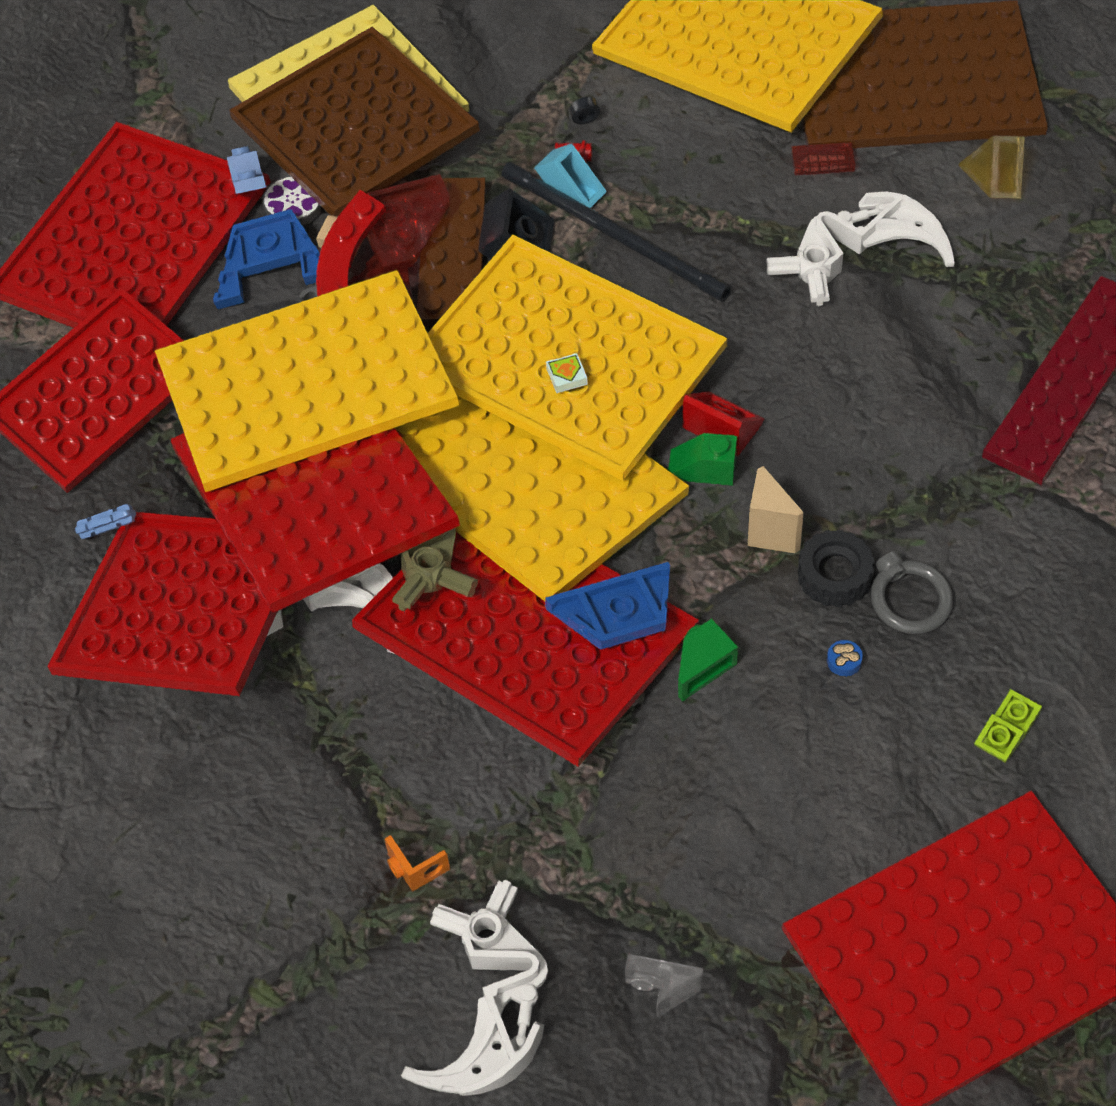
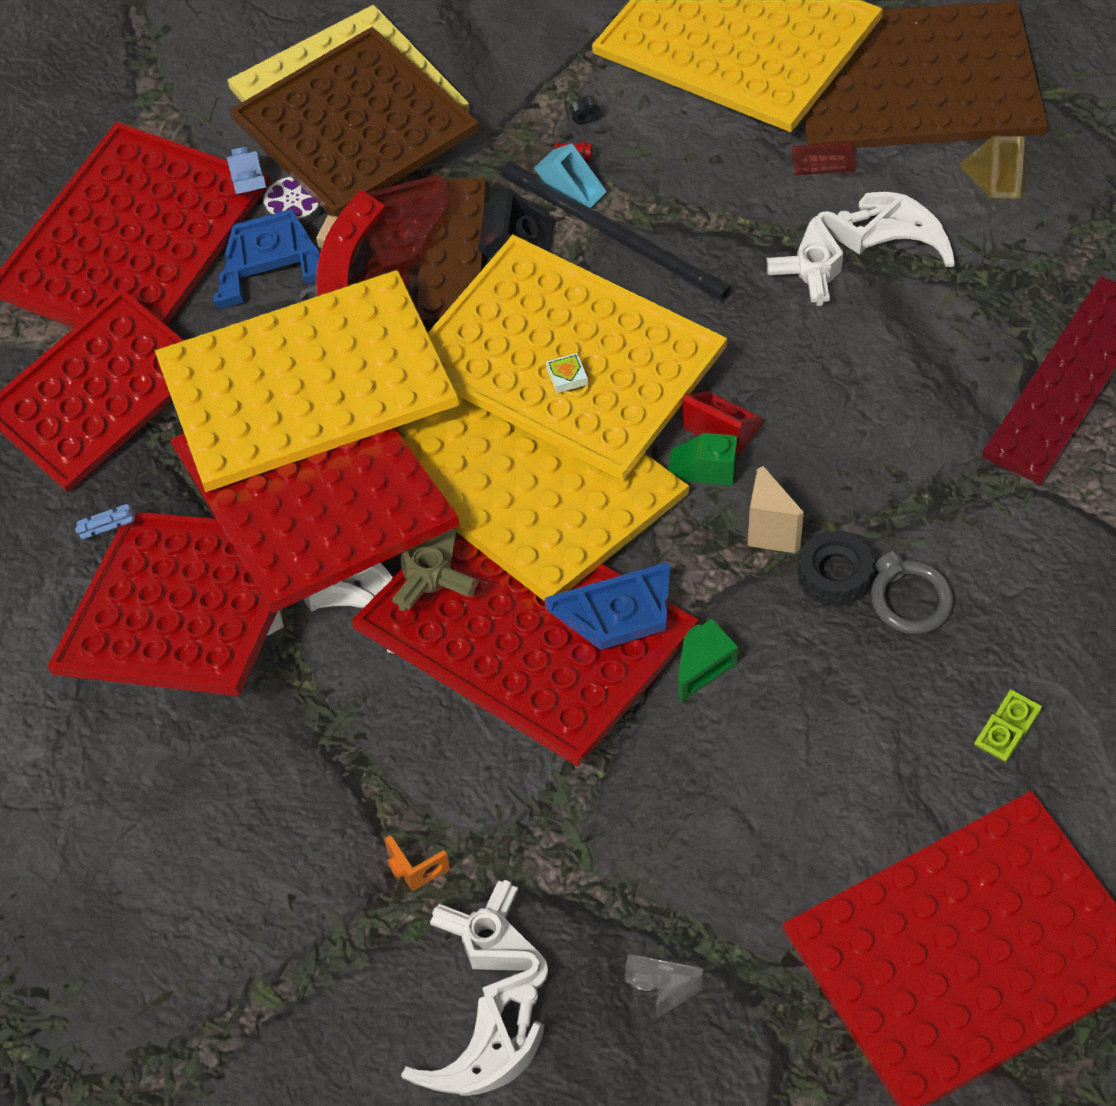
(844, 658): tile -> none

